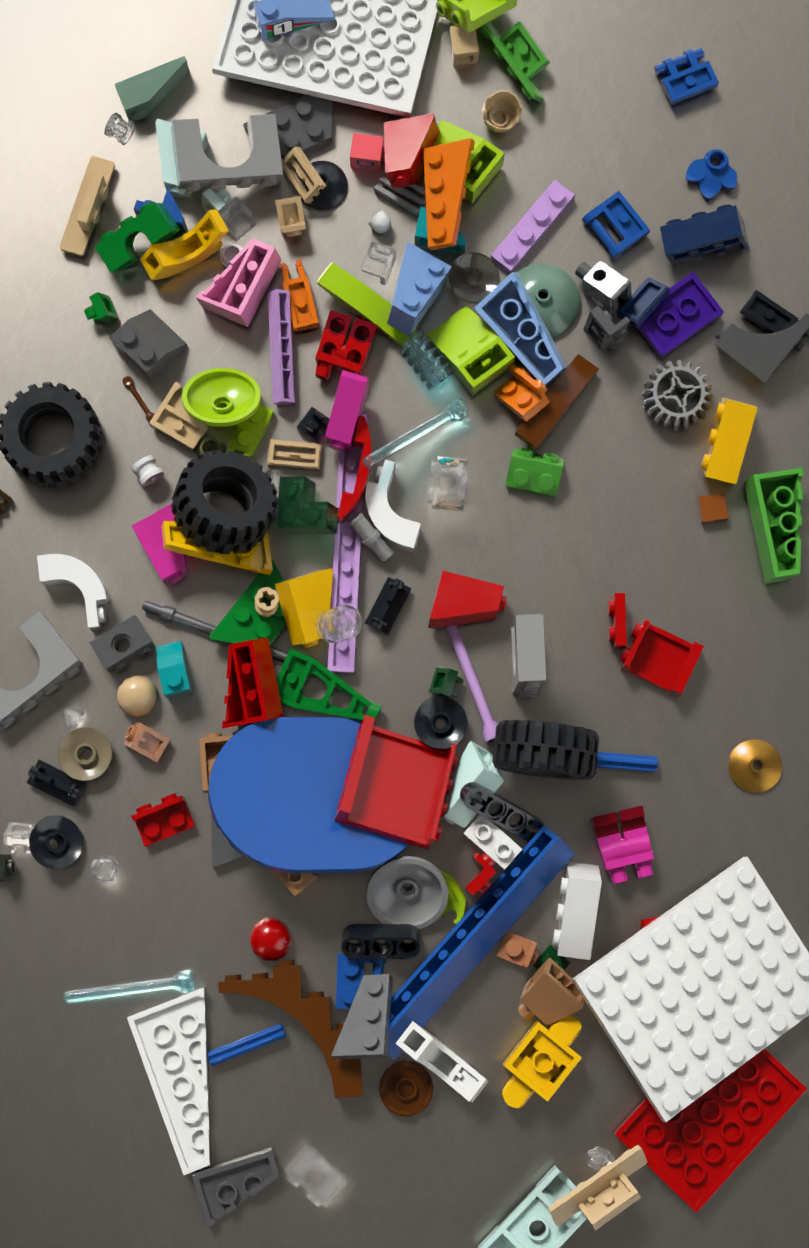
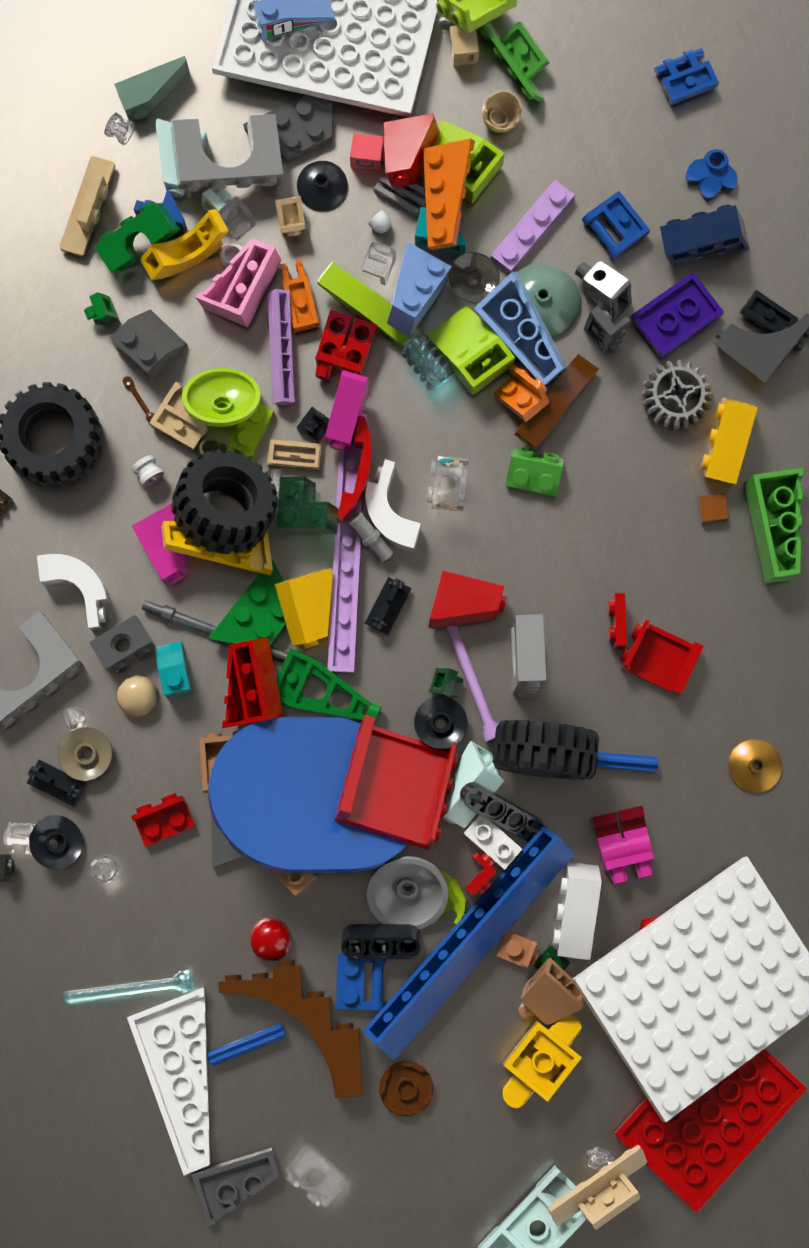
(146, 741): nougat bracket -> none
(272, 596): tan bush -> none
(314, 183): tan tile -> none
(339, 624): clear wheel -> none
(368, 1021): wing -> none
(442, 1061): white arch -> none
(456, 411): clear light blue piece -> none
(643, 302): dark blue tile -> none

